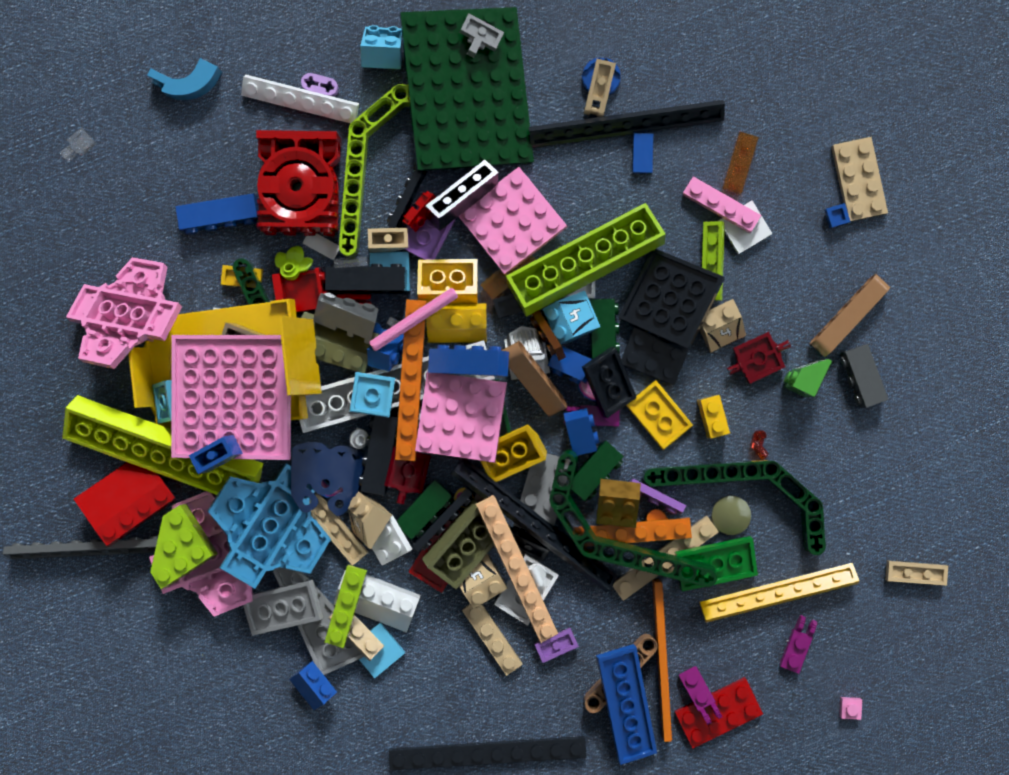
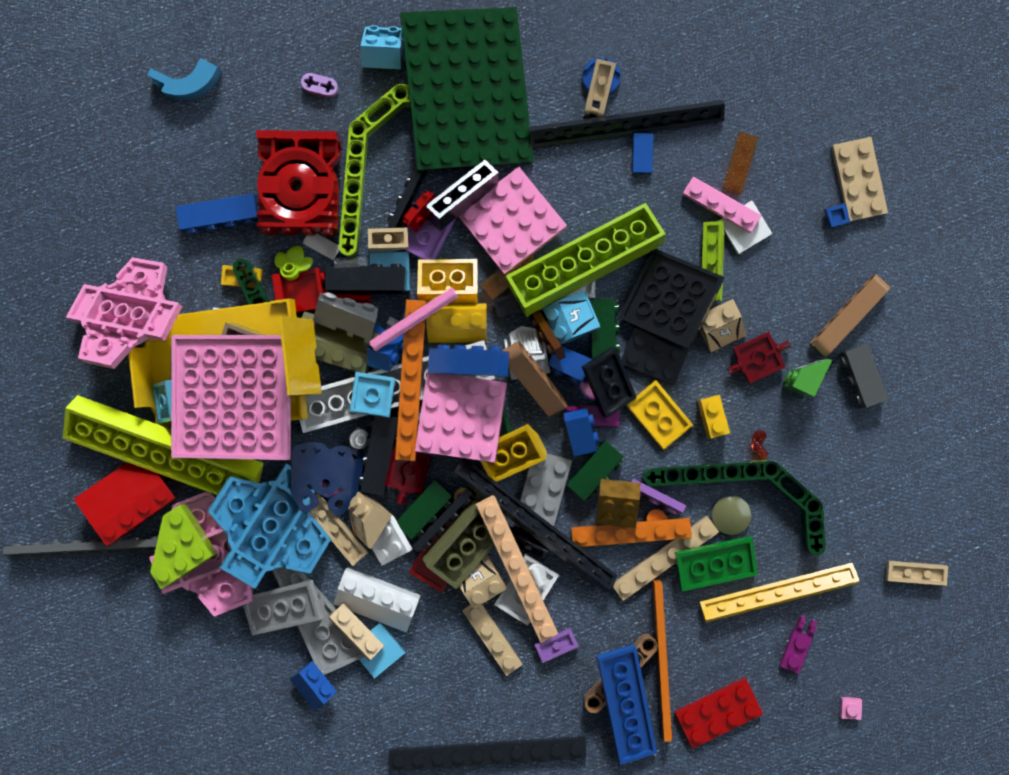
(80, 143): clear plate -> none
(215, 454): blue brick -> none
(299, 99): white plate -> none
(345, 606): lime plate -> none
(480, 35): light grey hinge -> none
(620, 548): dark green beam -> none
(699, 693): magenta hinge -> none

